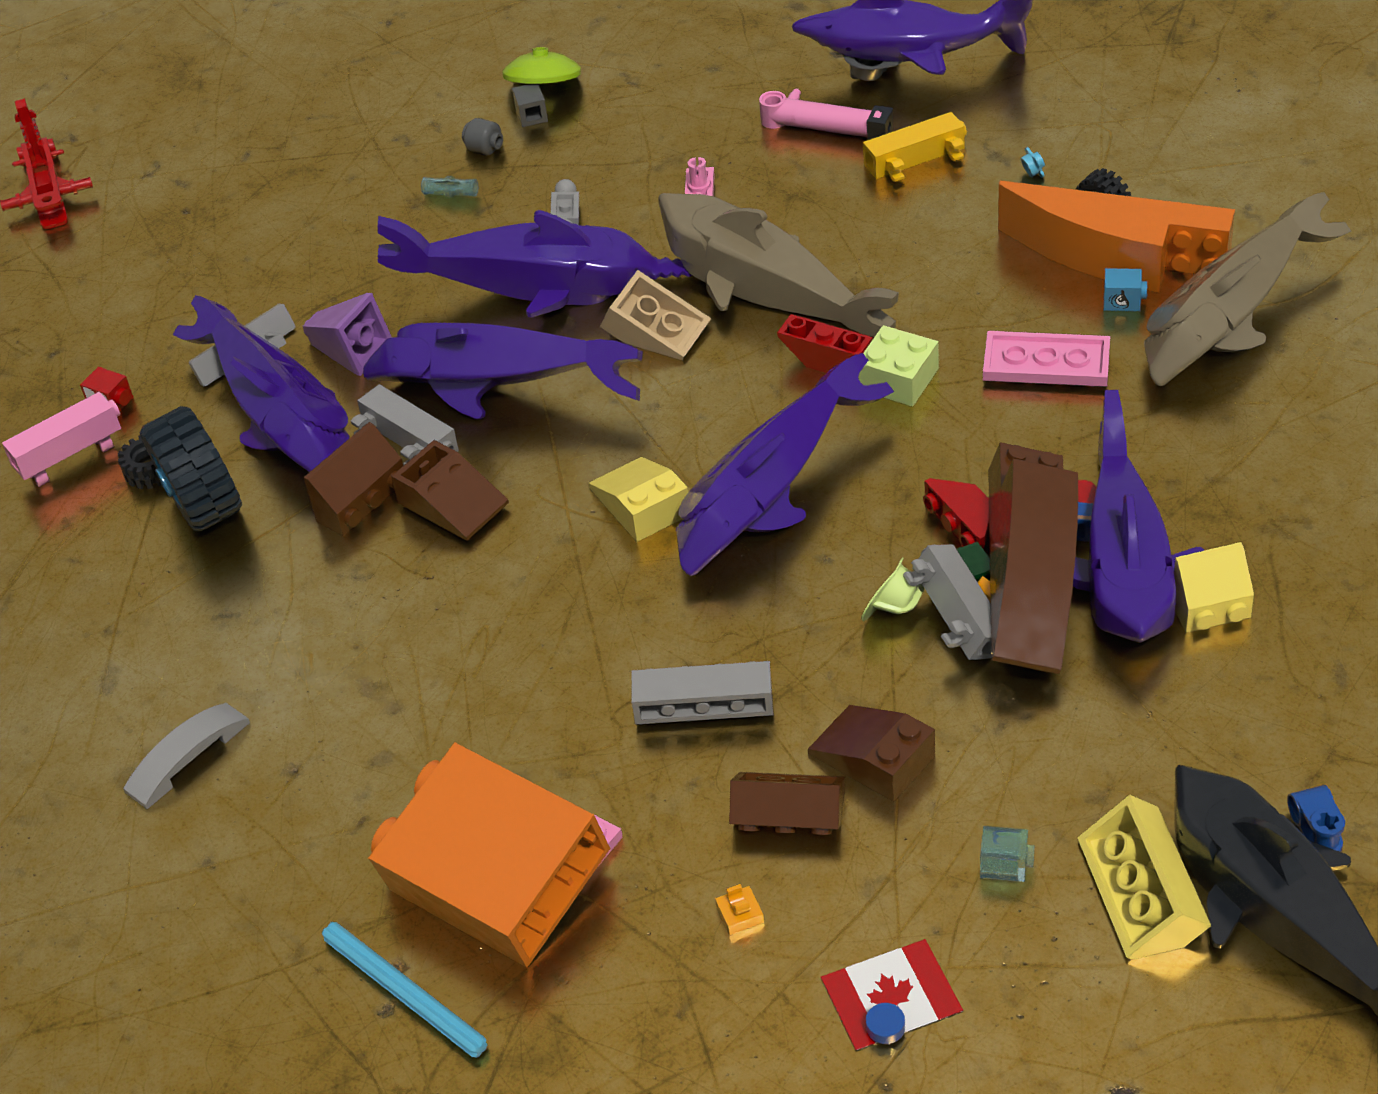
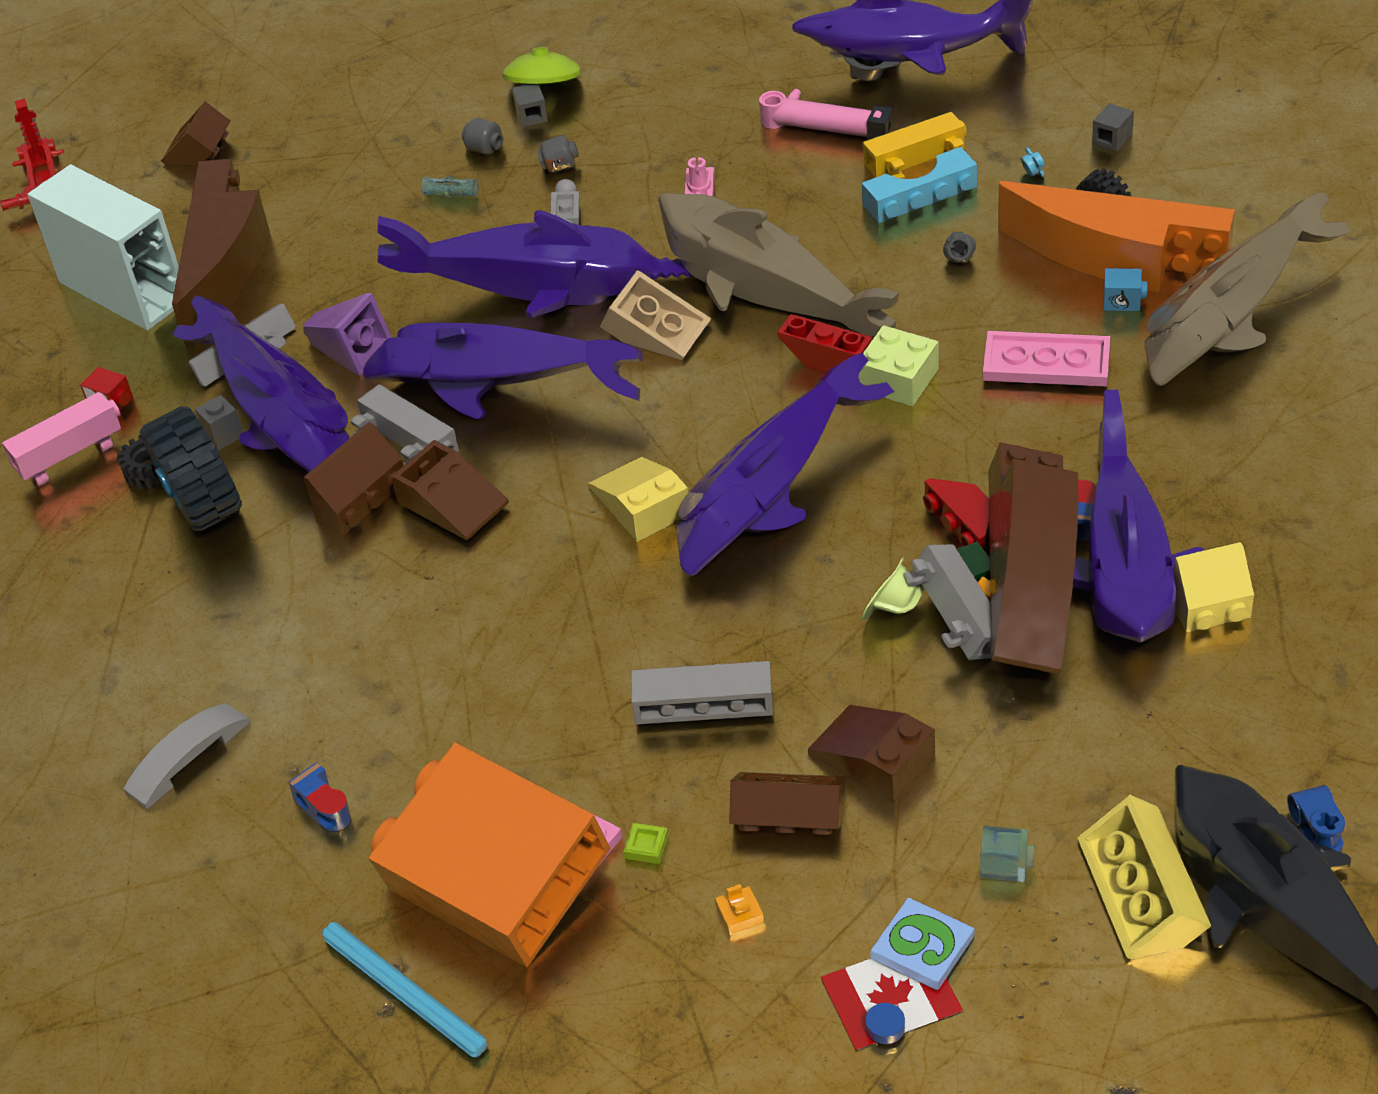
(107, 245): none -> light aqua brick
(198, 137): none -> reddish brown slope
(219, 421): none -> dark grey brick
(221, 240): none -> reddish brown slope
(320, 801): none -> blue leg
(557, 154): none -> dark grey head
(646, 843): none -> lime tile
(891, 196): none -> medium azure arch
(922, 943): none -> light blue tile
(959, 247): none -> dark grey piece
(1112, 127): none -> dark grey brick

